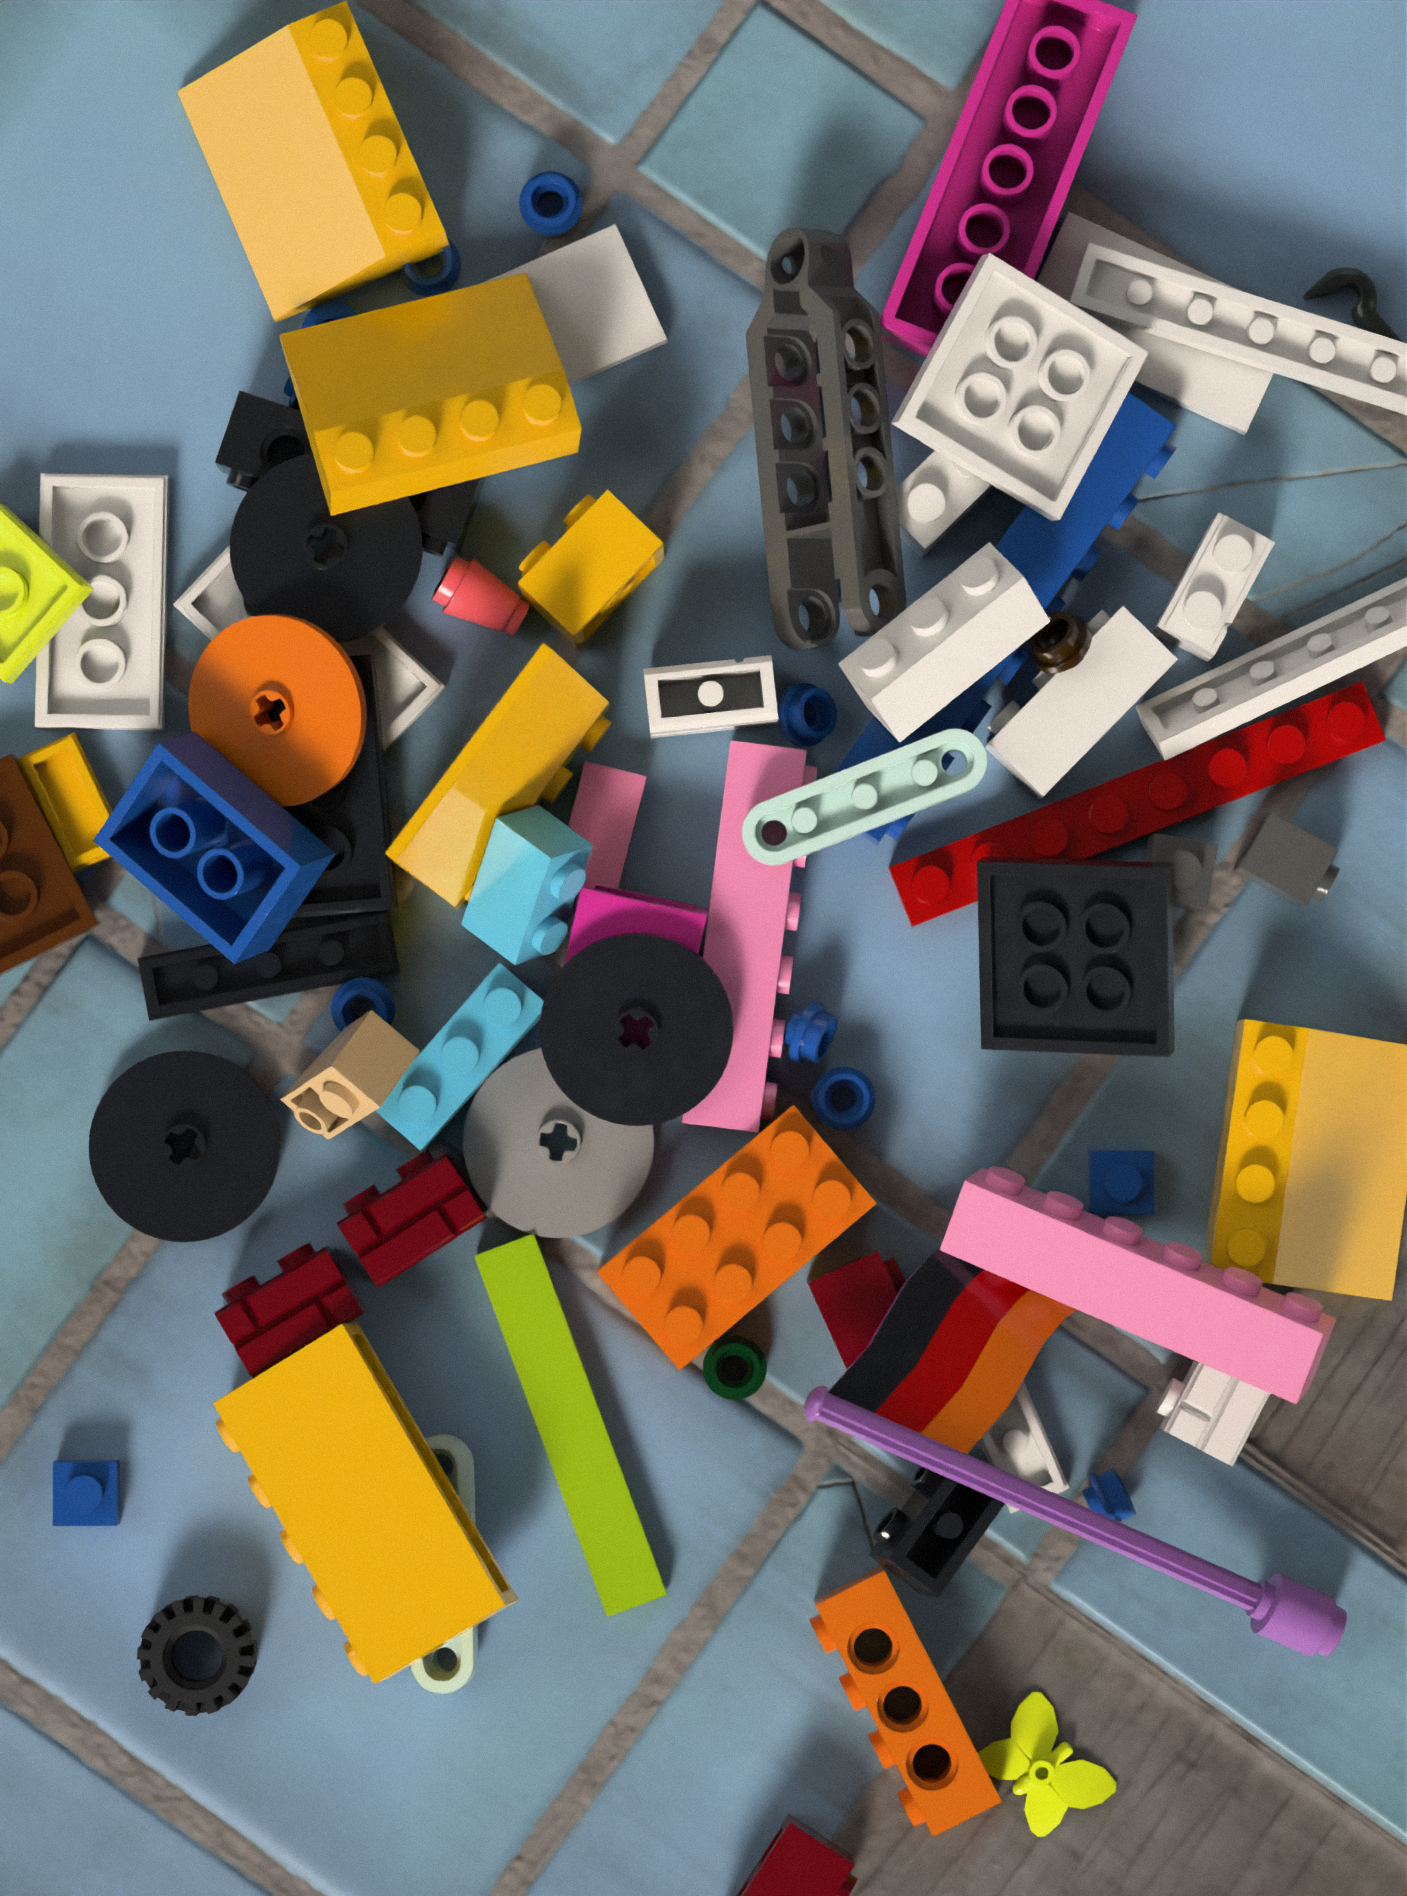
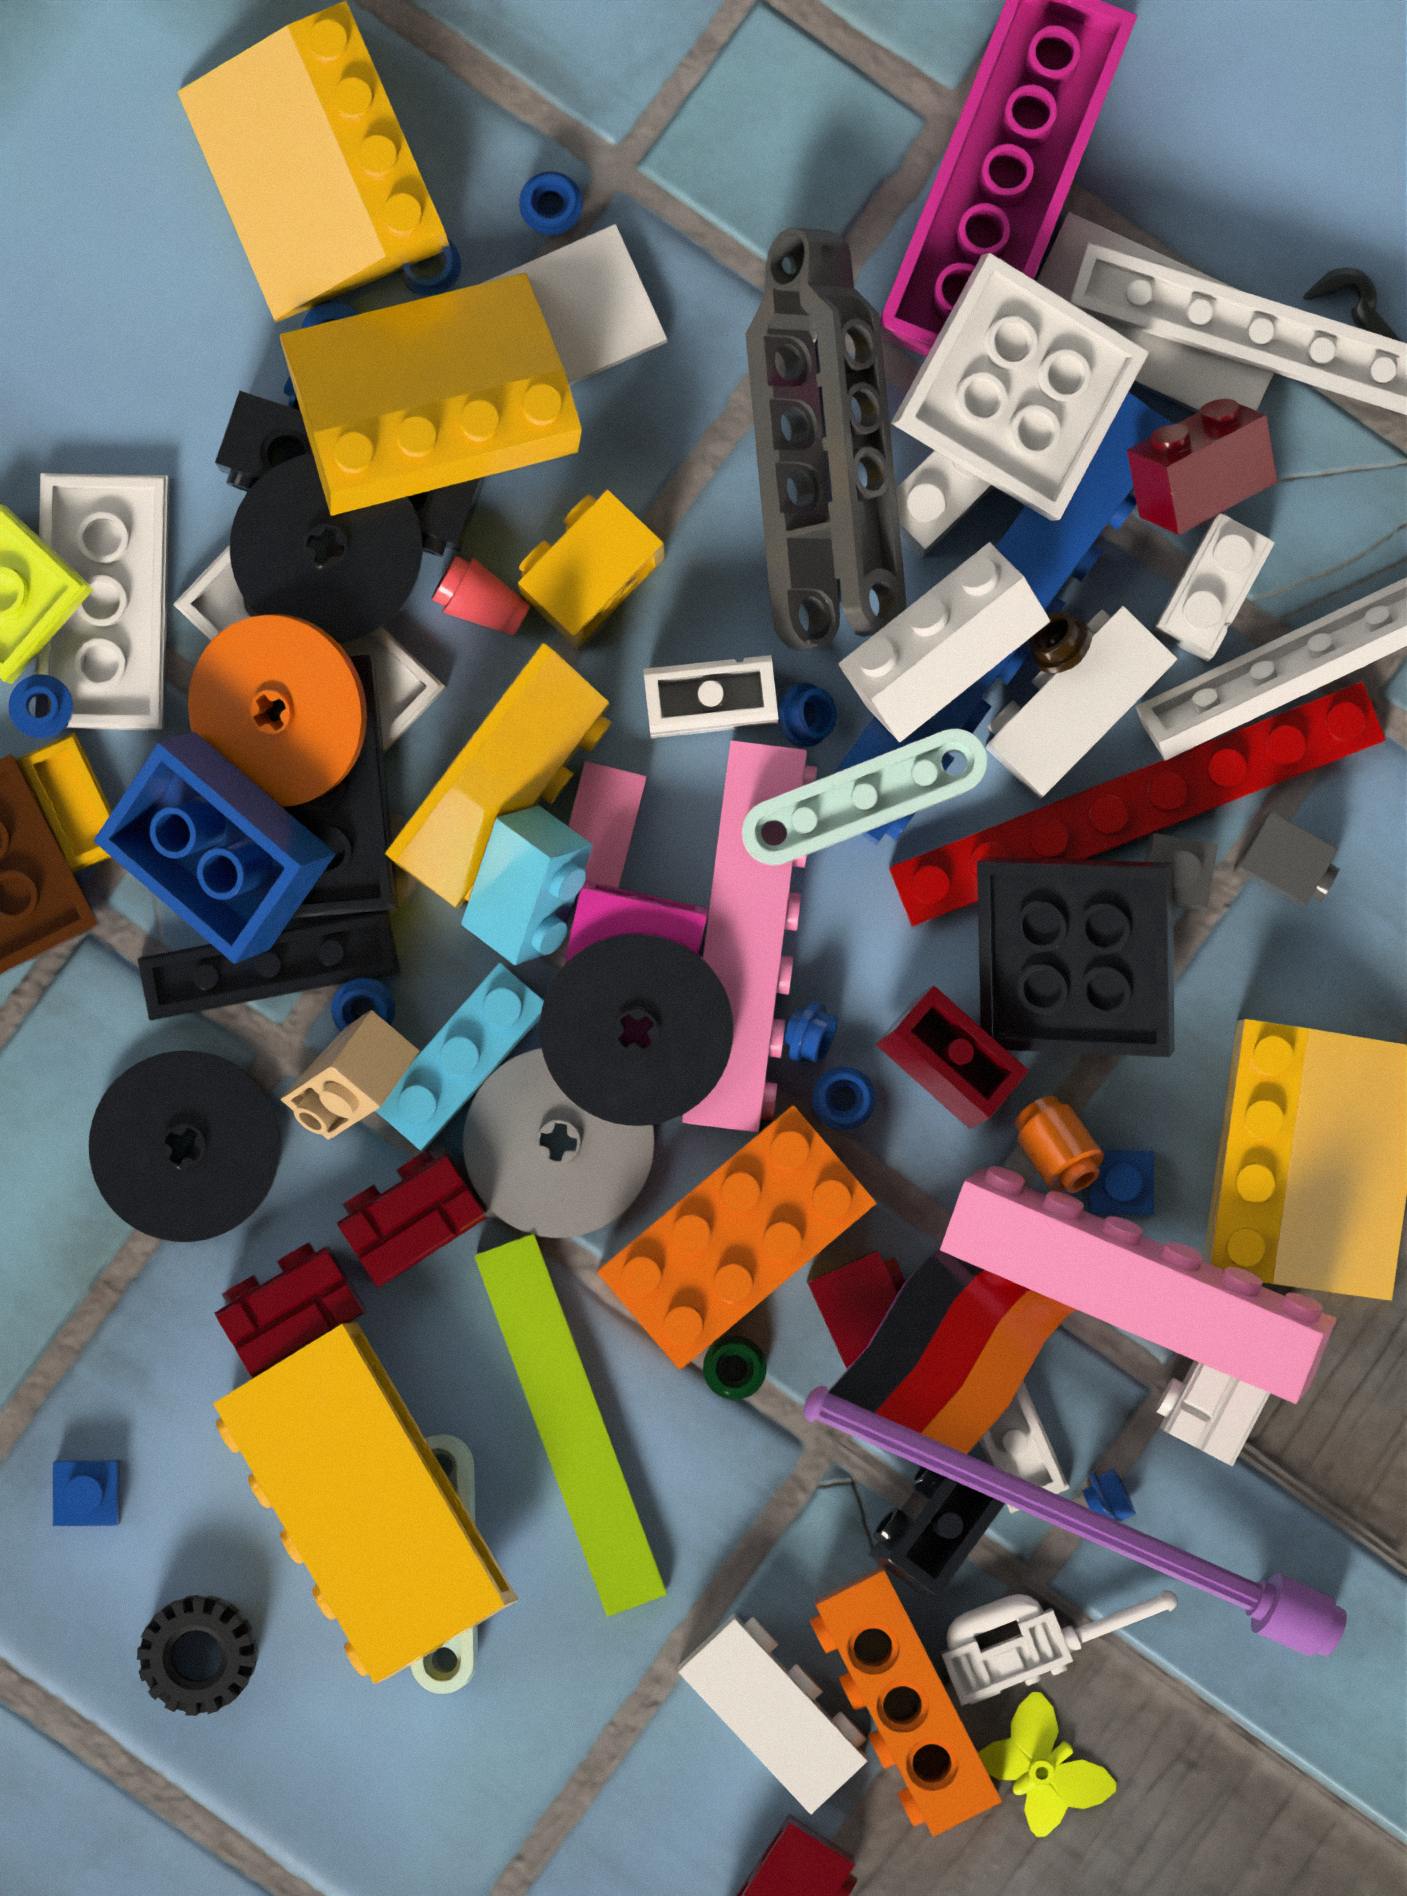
(55, 720): none -> blue plate
(775, 1711): none -> white brick
(952, 1057): none -> dark red brick
(1035, 1651): none -> white piece
(1058, 1145): none -> orange brick
(1202, 465): none -> dark red brick

